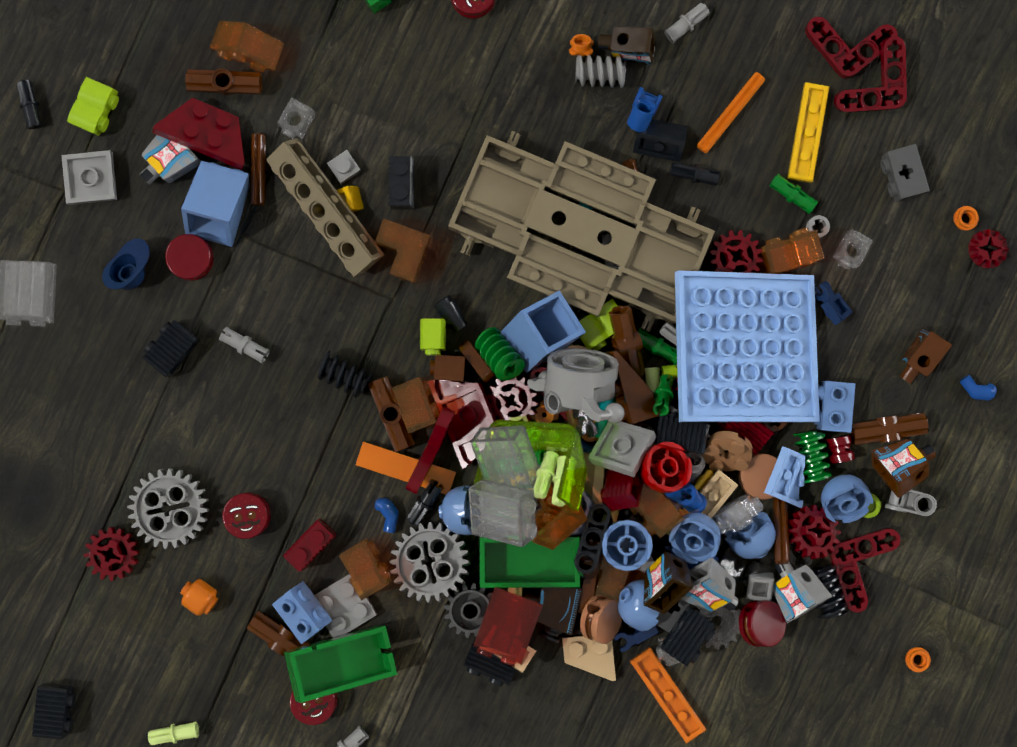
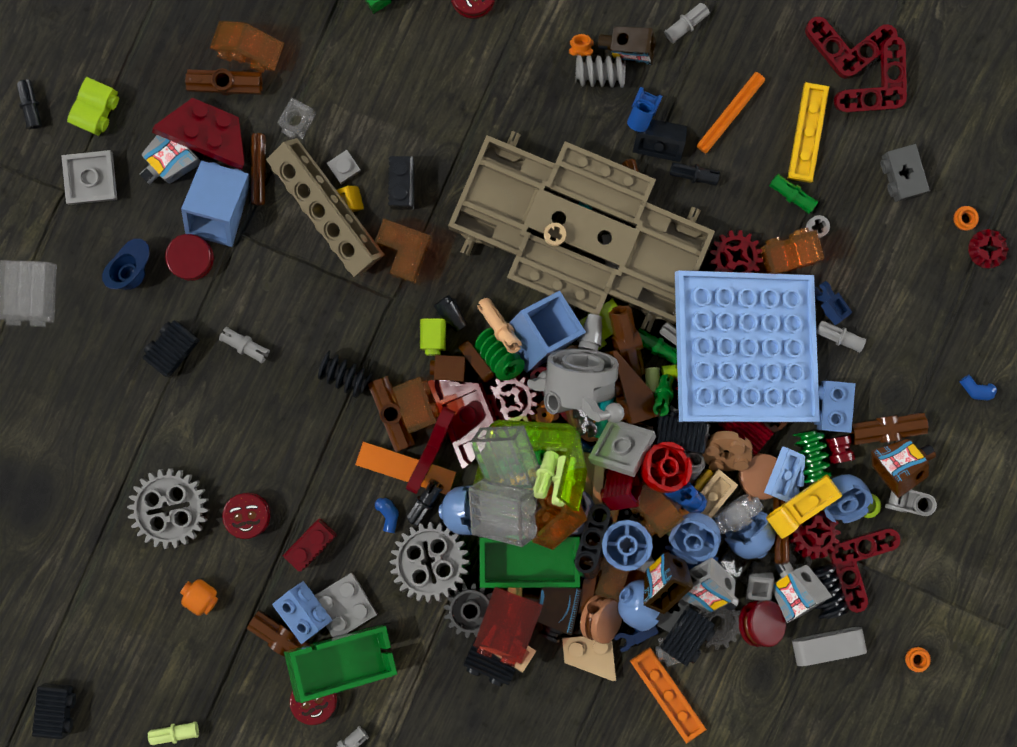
(116, 544): dark red gear -> none
(365, 568): clear orange brick -> none
(503, 331): none -> light nougat pin
(547, 236): none -> tan bush
(593, 335): none -> light grey cone
(803, 506): none -> yellow plate
(829, 646): none -> light grey beam
(841, 336): none -> light grey axle
(861, 244): clear brick -> none
(931, 348): reddish brown torso -> none

